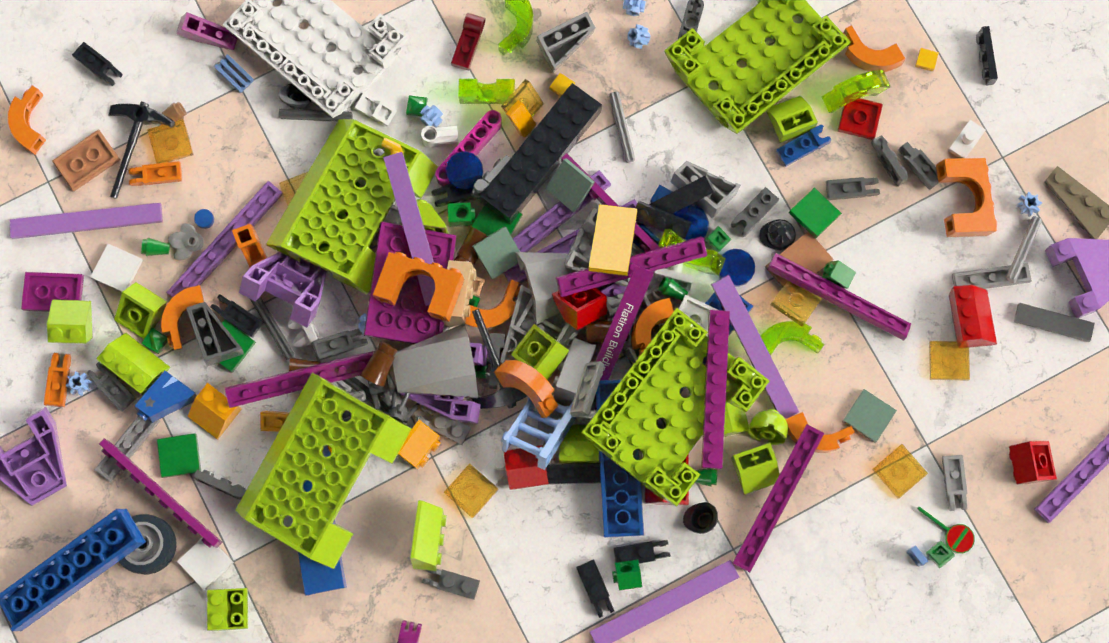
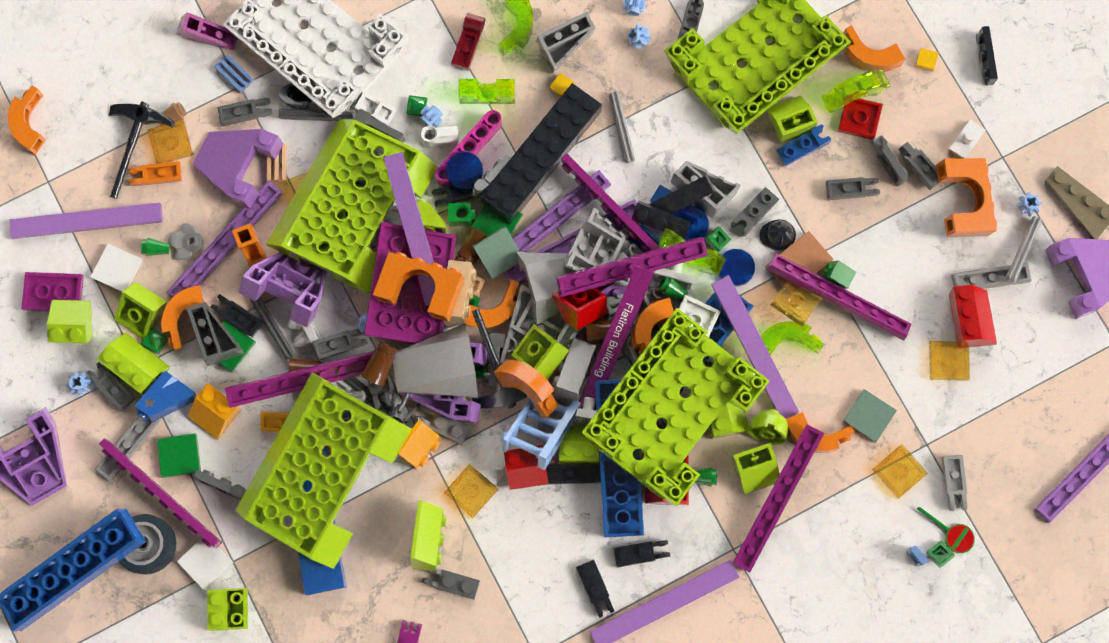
(56, 381): orange hinge -> none
(86, 160): nougat tile -> none
(95, 62): black hinge -> none
(204, 218): blue tile -> none
(227, 157): none -> medium lavender wedge
(243, 111): none -> dark grey hinge
(276, 167): none -> light nougat tile
(367, 119): none -> dark grey plate
(392, 146): yellow arm -> none
(521, 119): light orange tile -> none
(527, 95): clear yellow tile -> none
(570, 185): sand green tile -> none
(587, 389): light grey tile -> none
(613, 240): yellow tile -> none
(627, 575): green brick -> none
(701, 518): black piece -> none
(715, 389): magenta plate -> none
(815, 213): green tile -> none
(1032, 462): red slope -> none
(1054, 322): dark grey tile -> none

